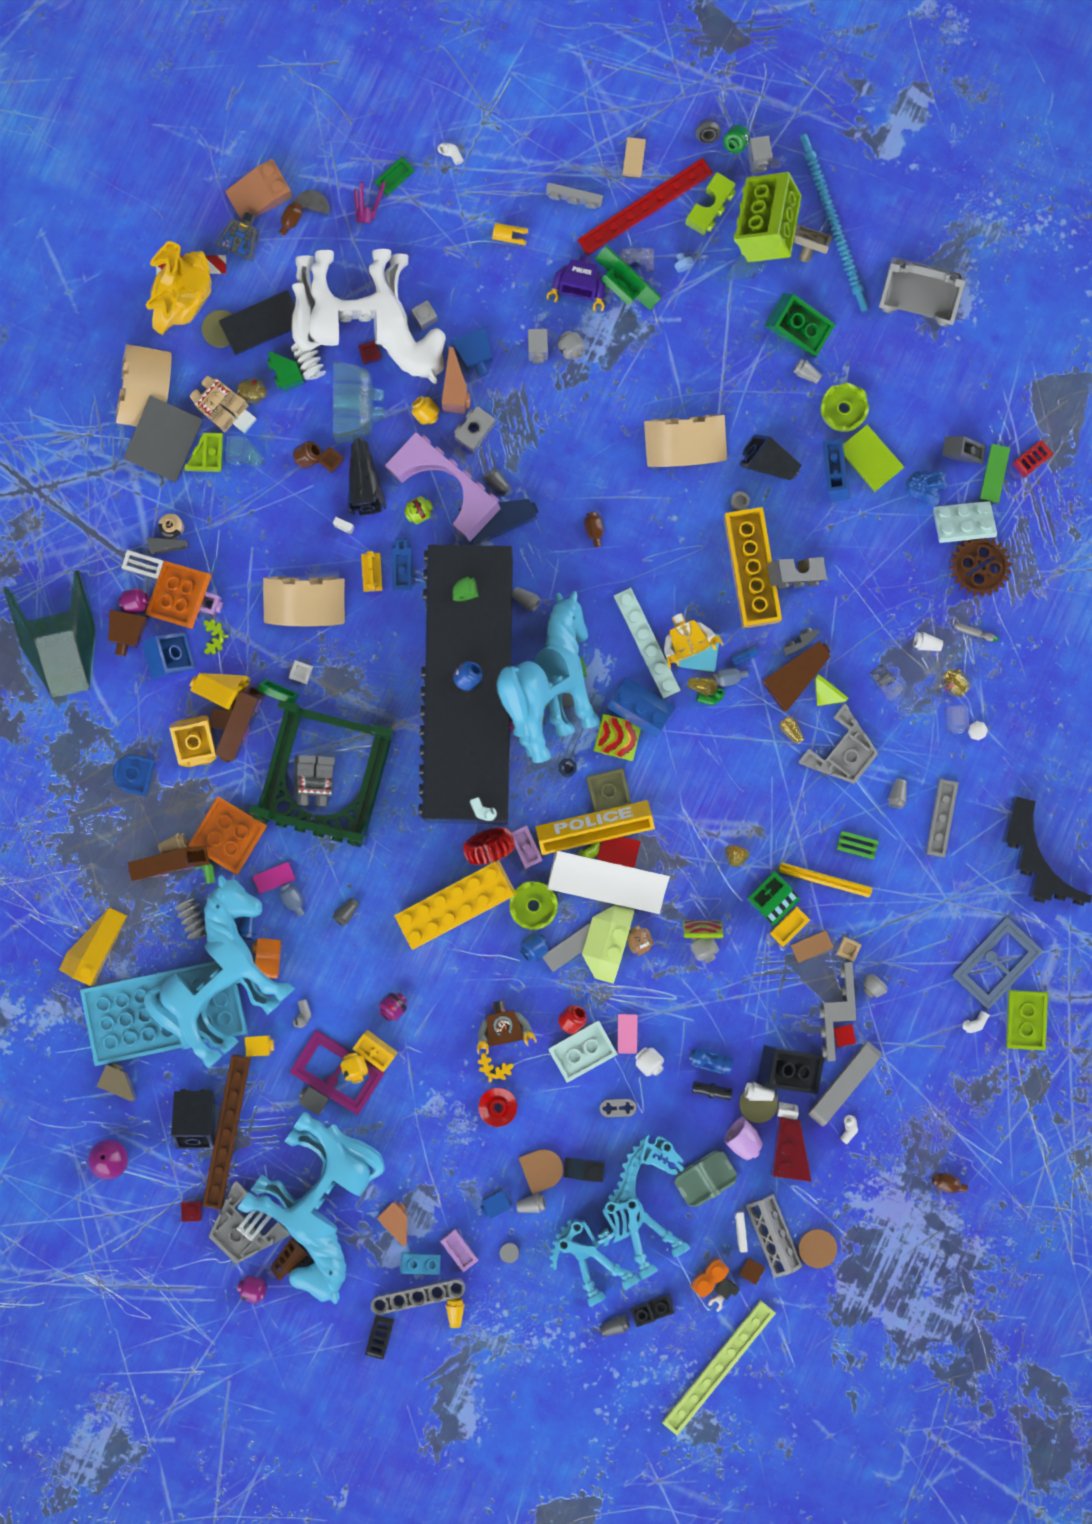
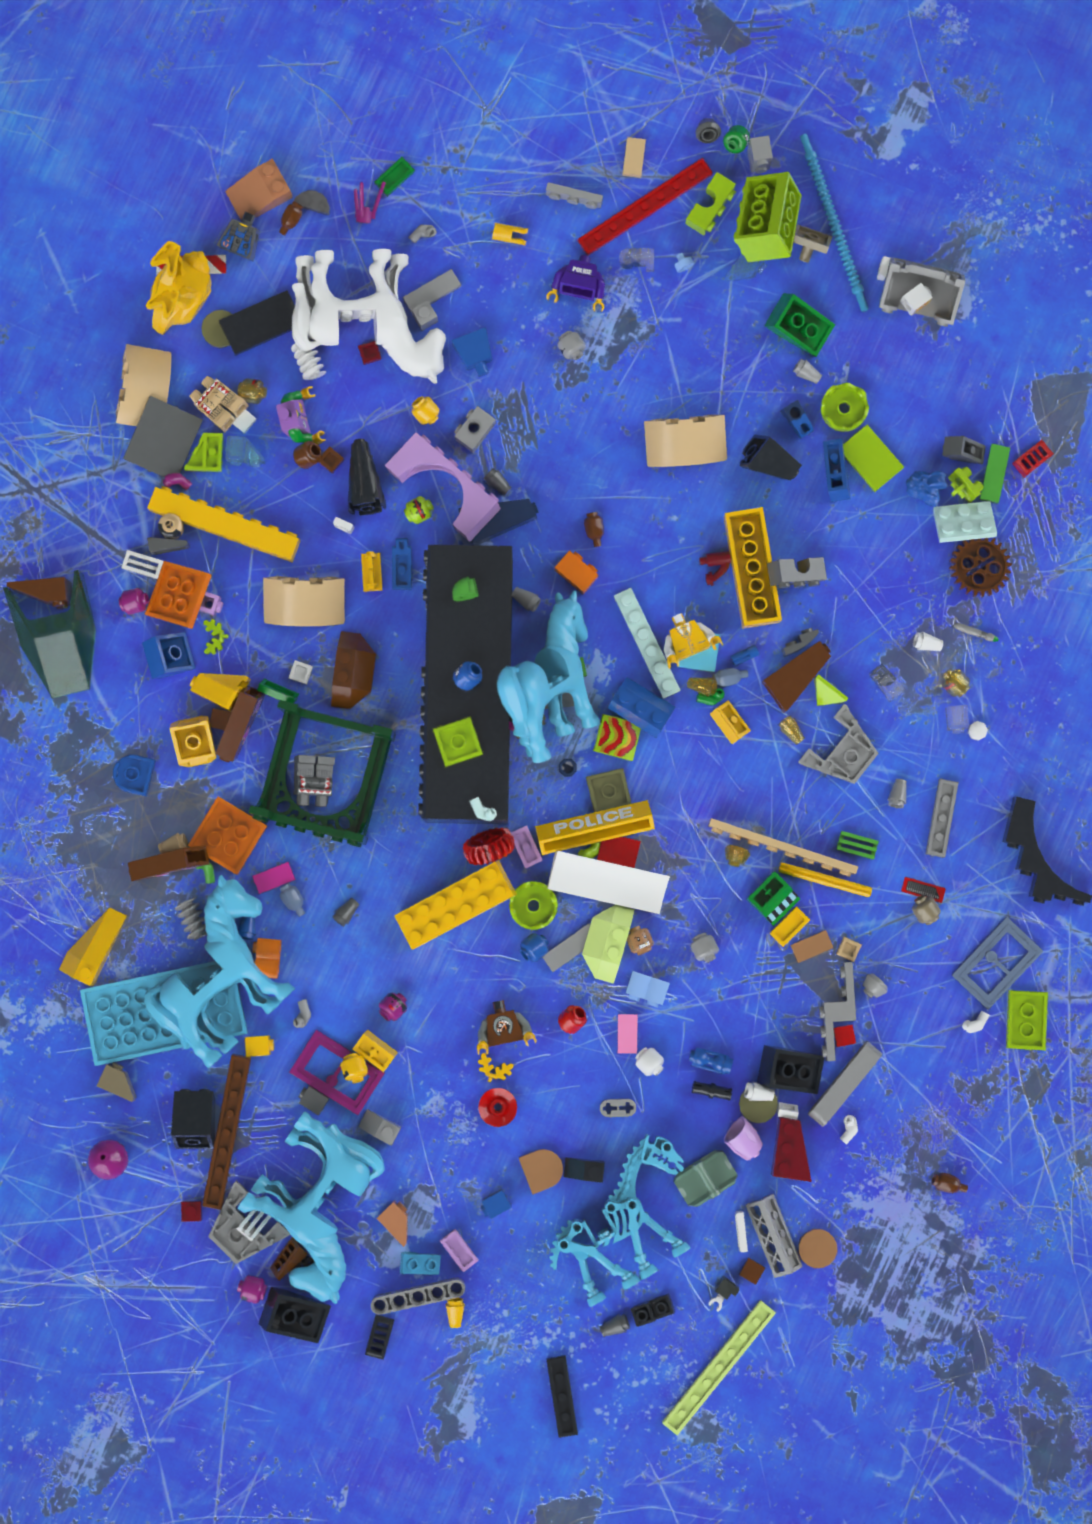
(50, 591): none -> reddish brown slope
(125, 630): reddish brown torso -> none
(176, 478): none -> magenta arm
(224, 524): none -> yellow brick
(286, 370): green slope -> none
(294, 418): none -> torso
(294, 1315): none -> black slope
(352, 670): none -> reddish brown wedge
(354, 402): clear light blue hips -> none
(379, 1127): none -> light grey slope
(422, 231): none -> light grey arm
(433, 290): none -> light grey tile
(452, 151): white arm -> none
(455, 393): nougat slope -> none
(457, 741): none -> lime tile
(509, 1252): light grey tile -> none
(532, 1204): light grey cone -> none
(537, 345): light grey brick -> none
(562, 1396): none -> black tile
(576, 571): none -> orange brick
(582, 1051): light aqua plate -> none
(625, 280): green bracket -> none
(647, 988): none -> light blue brick
(702, 929): slope -> none
(713, 1273): orange brick -> none
(715, 559): none -> dark red plant
(730, 722): none -> yellow slope
(740, 501): light grey tile -> none
(775, 845): none -> tan plate
(797, 419): none -> leg
(883, 268): none -> white tile
(916, 298): none -> white brick
(920, 888): none -> sticker
(926, 909): none -> dark tan head
(963, 486): none -> lime hips

